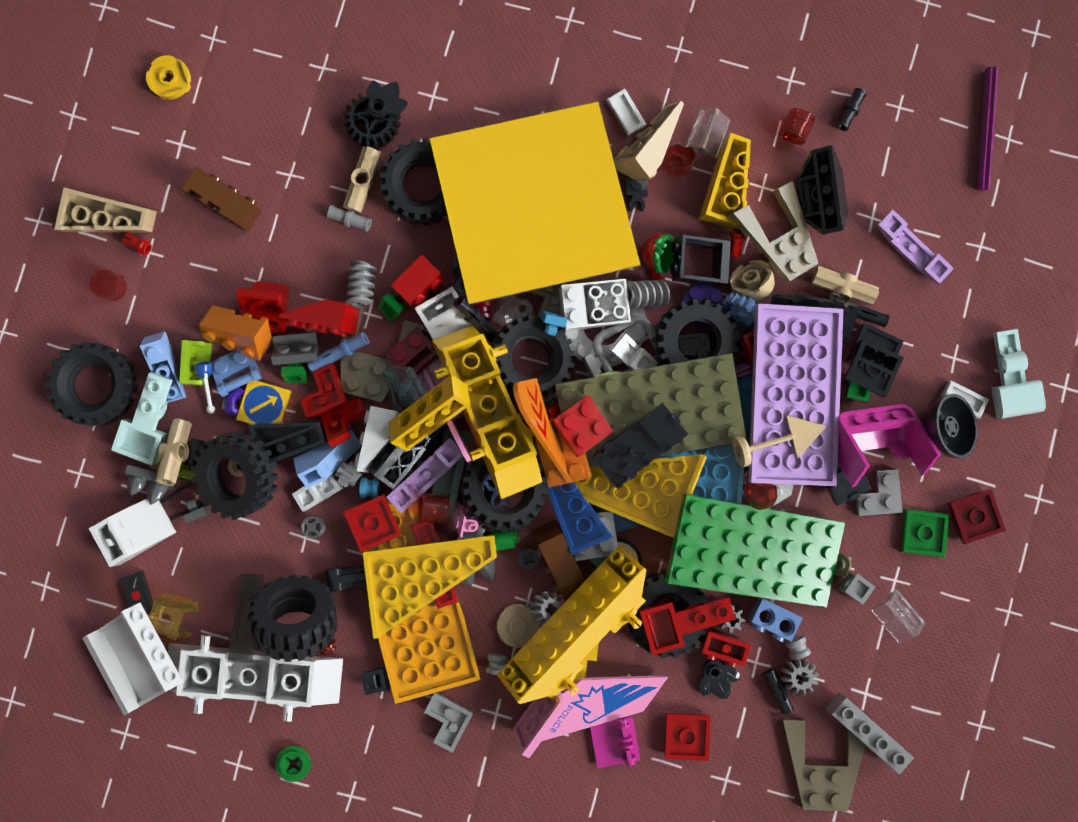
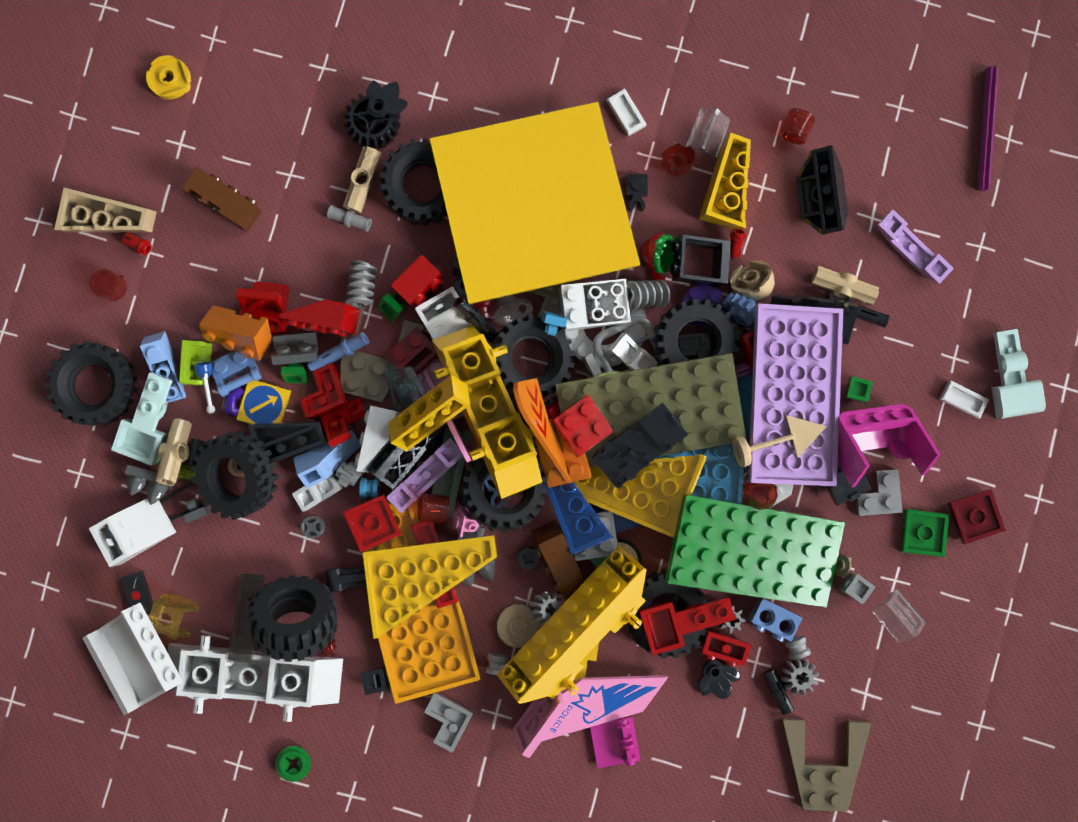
(505, 540): green brick -> none
(647, 153): tan wedge -> none
(687, 736): red plate -> none
(790, 253): wing -> none
(851, 109): black pin -> none
(869, 733): light grey brick -> none
(874, 360): black bracket -> none
(952, 426): black piece -> none

